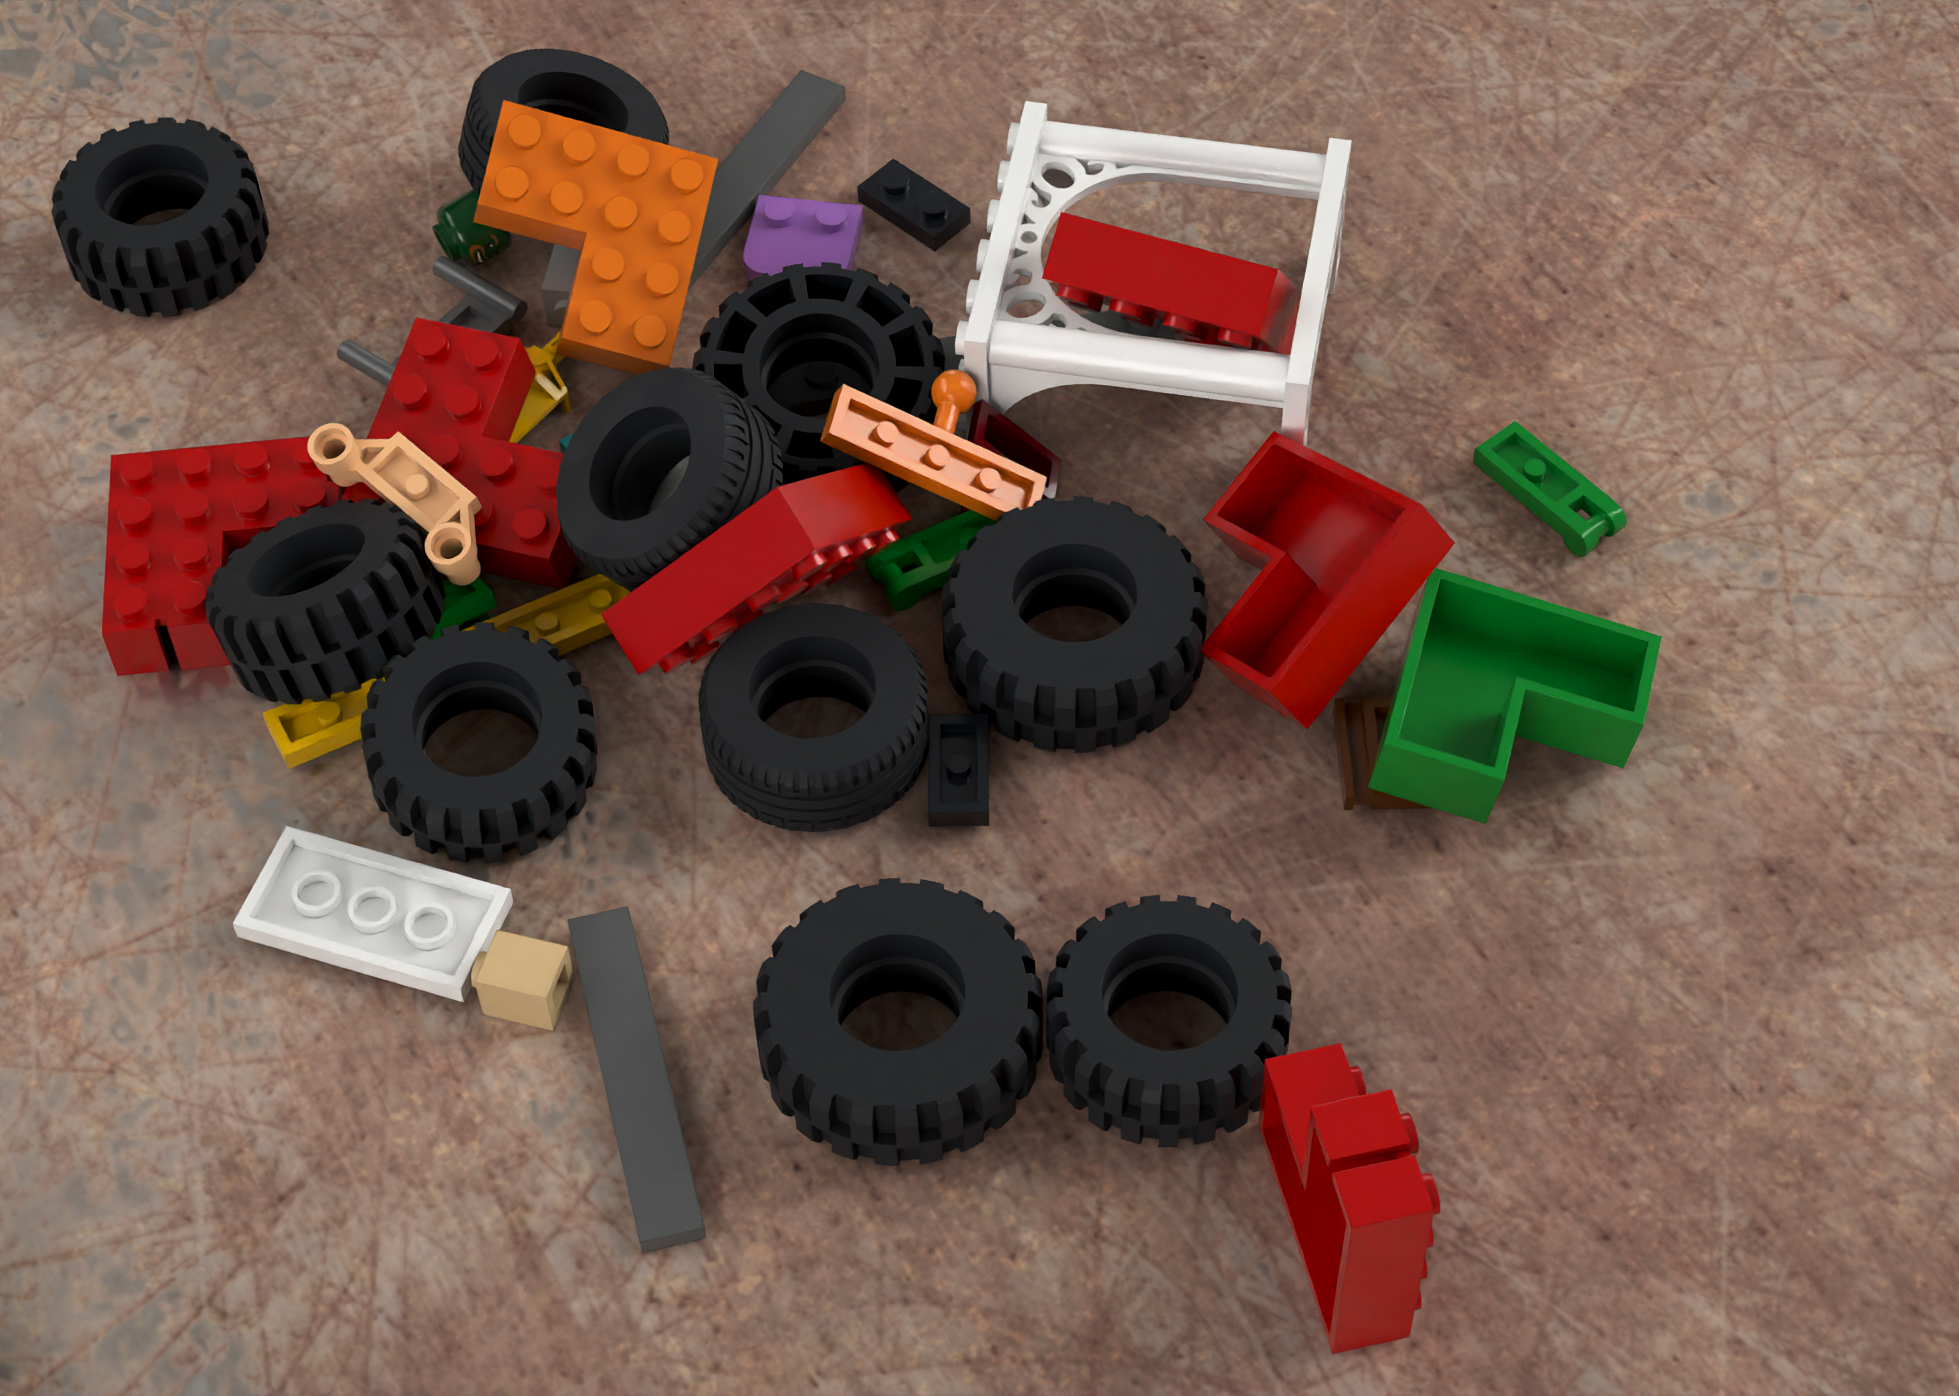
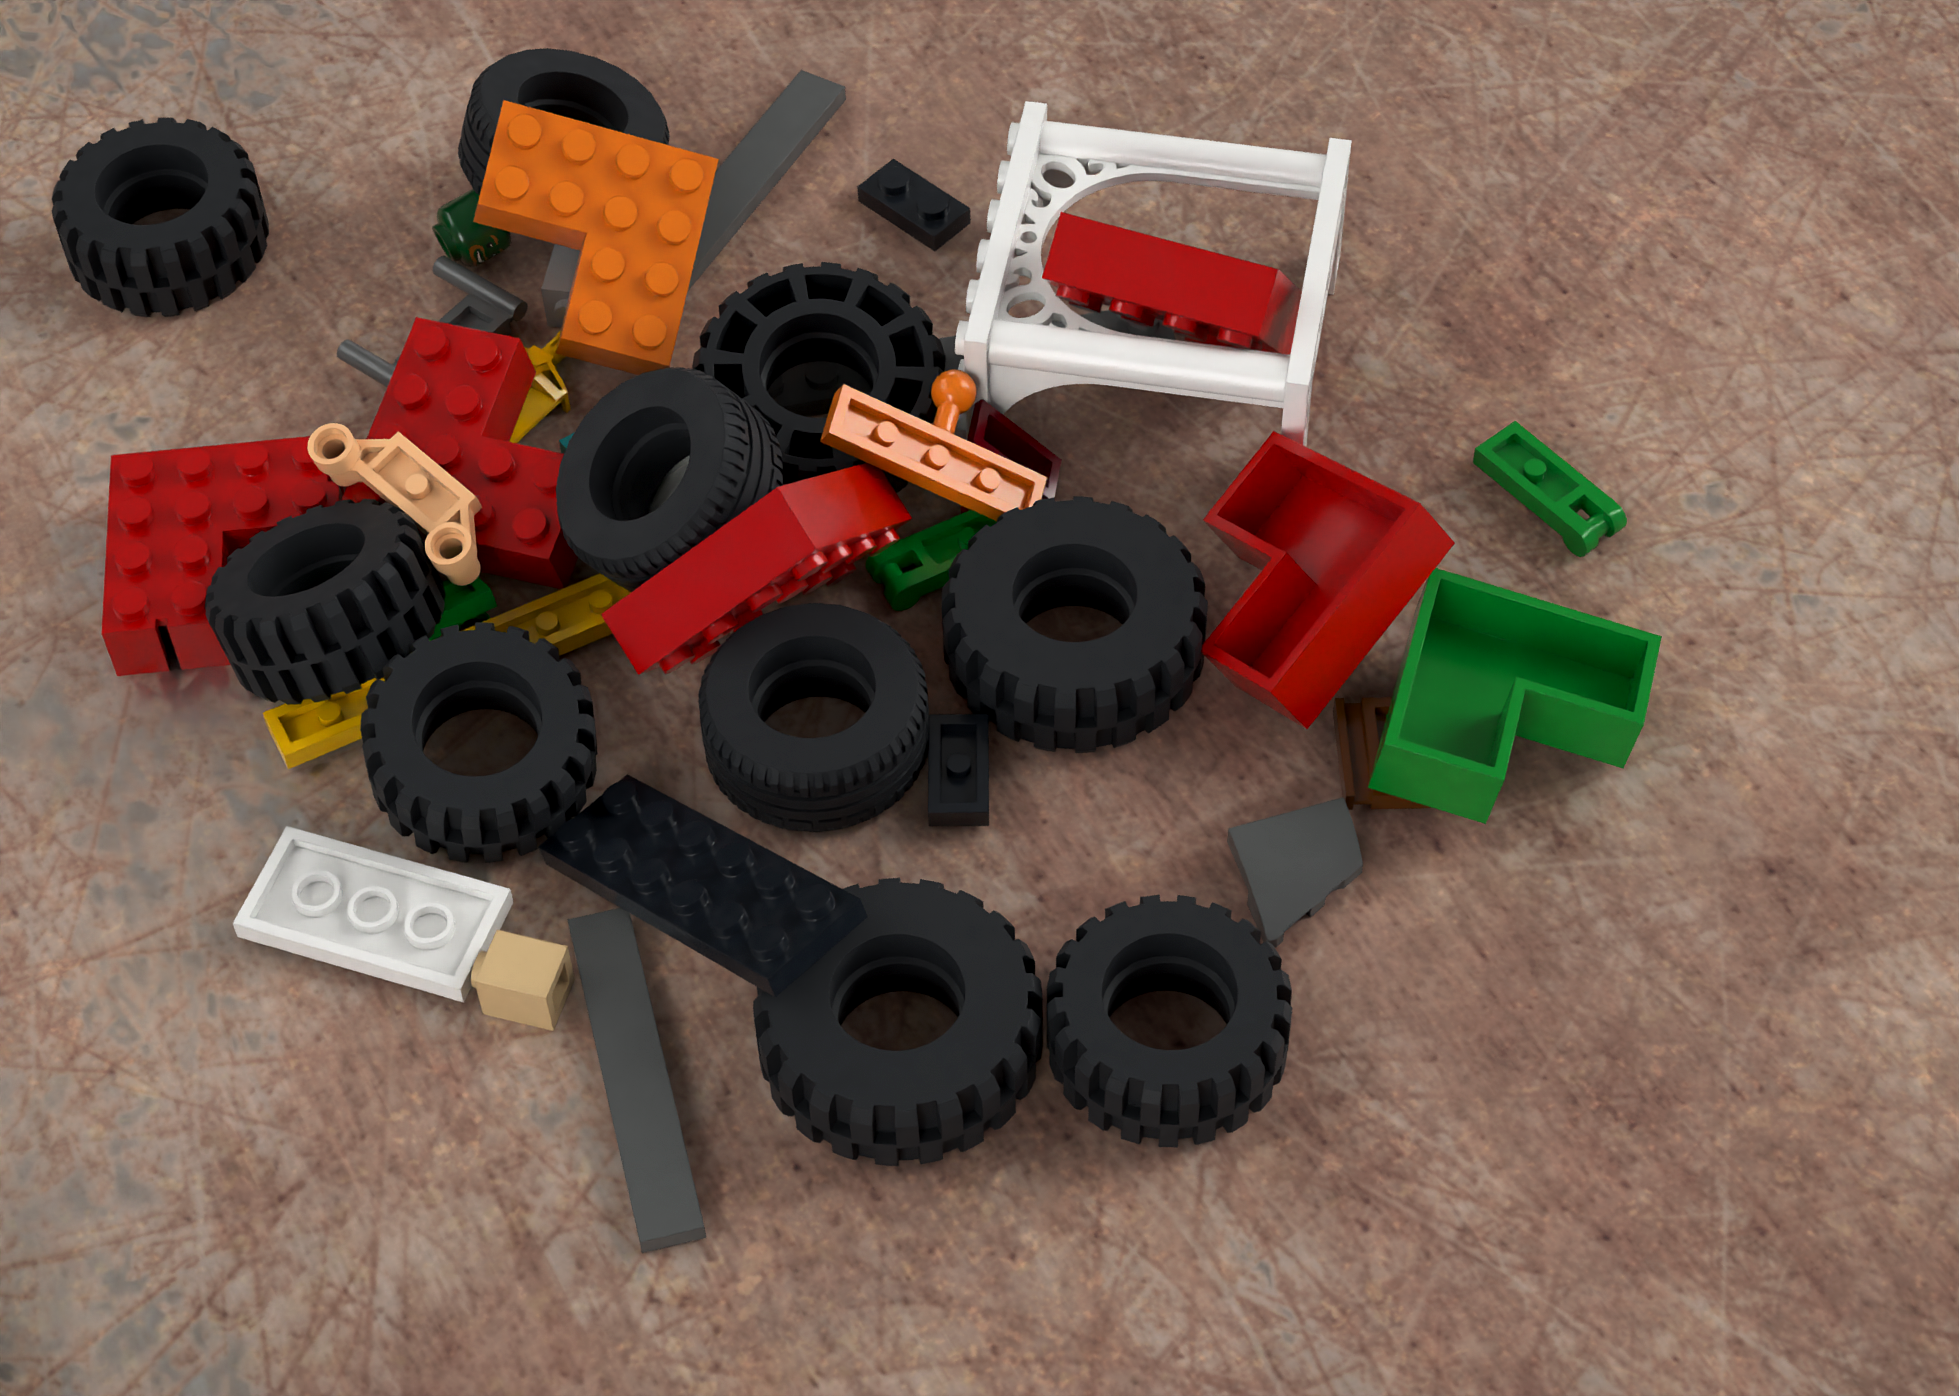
(703, 884): none -> black plate
(800, 232): medium lavender plate -> none
(1295, 863): none -> dark grey slope
(1349, 1193): red piece -> none

